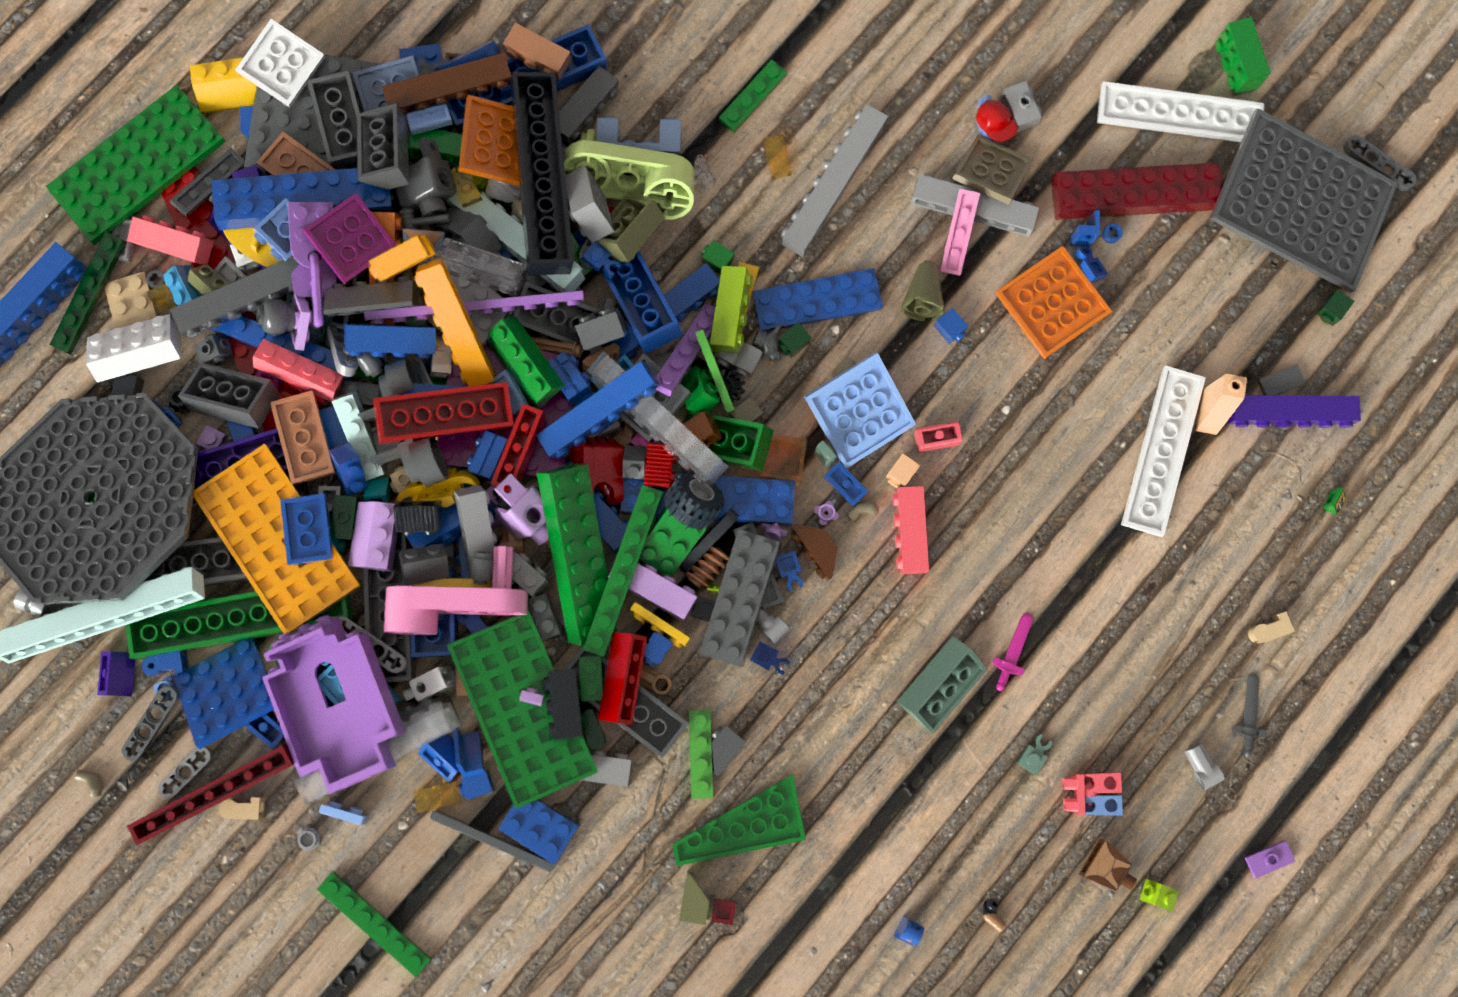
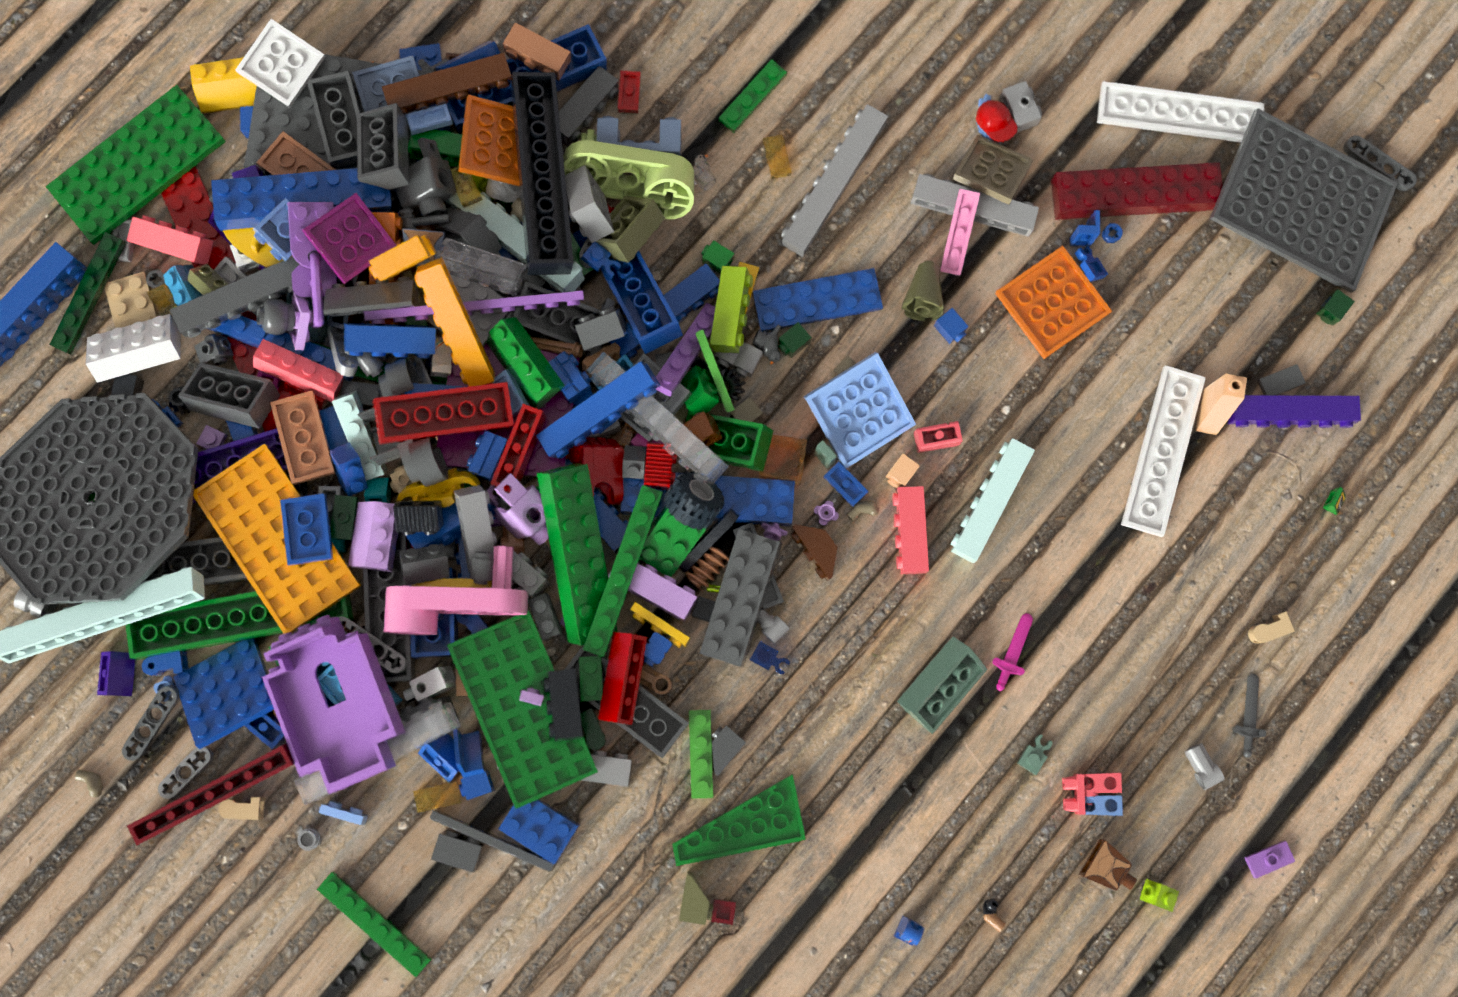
(200, 188): dark grey plate -> none
(457, 851): none -> dark grey brick
(629, 91): none -> red plate
(788, 567): blue plate -> none
(992, 501): none -> light aqua brick
(1242, 56): green brick -> none

